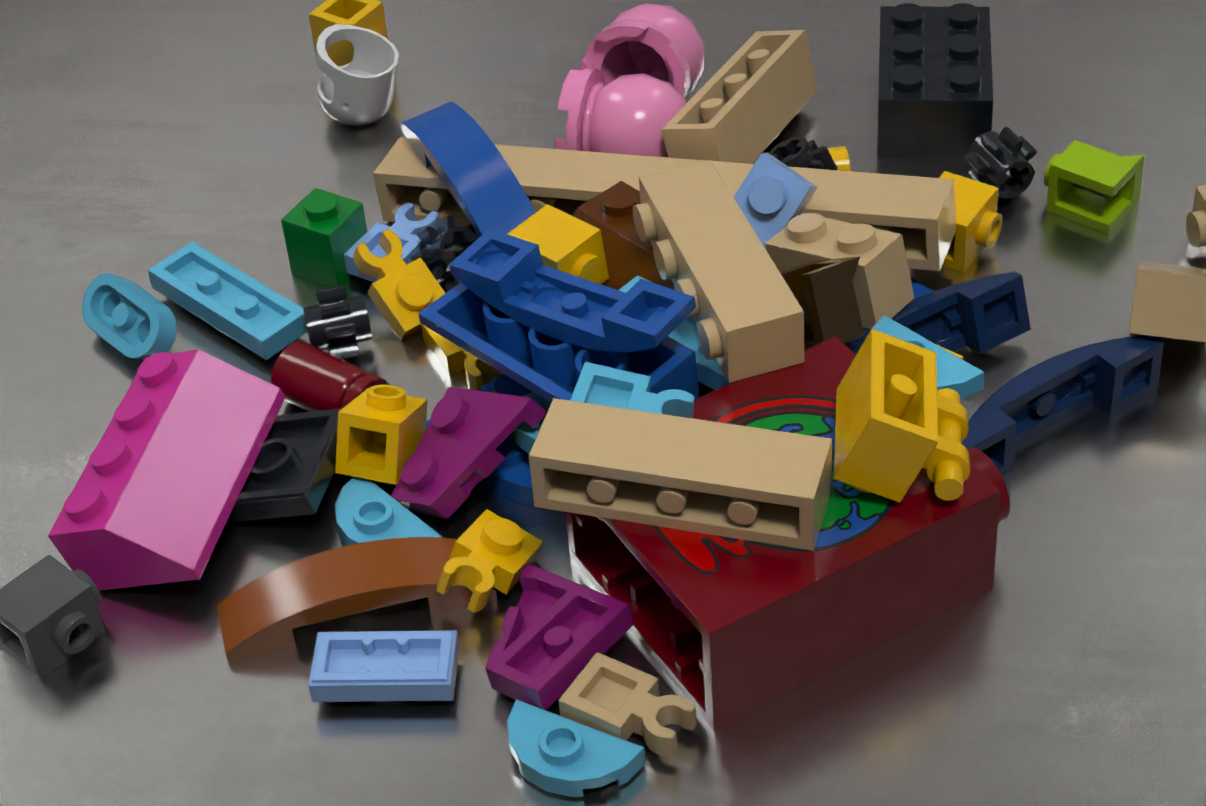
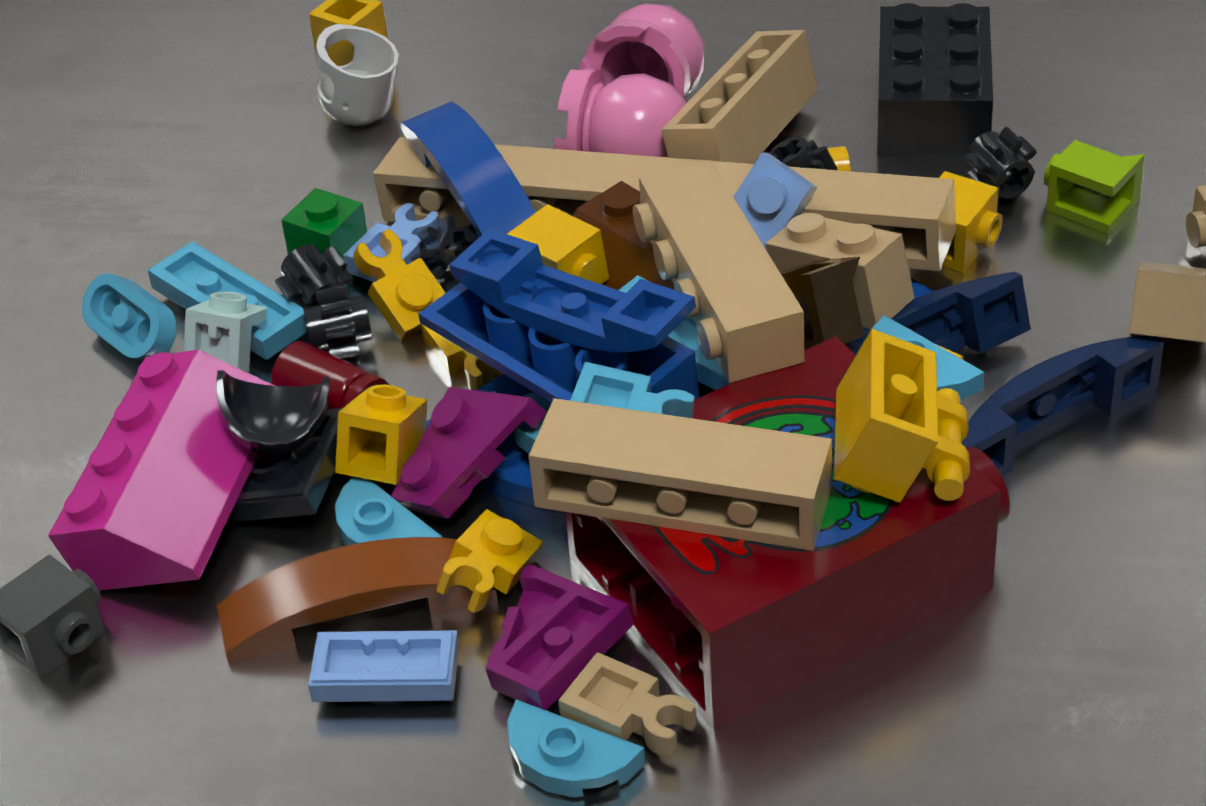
(223, 327): none -> light aqua bracket
(269, 415): none -> black helmet
(310, 270): none -> black gear

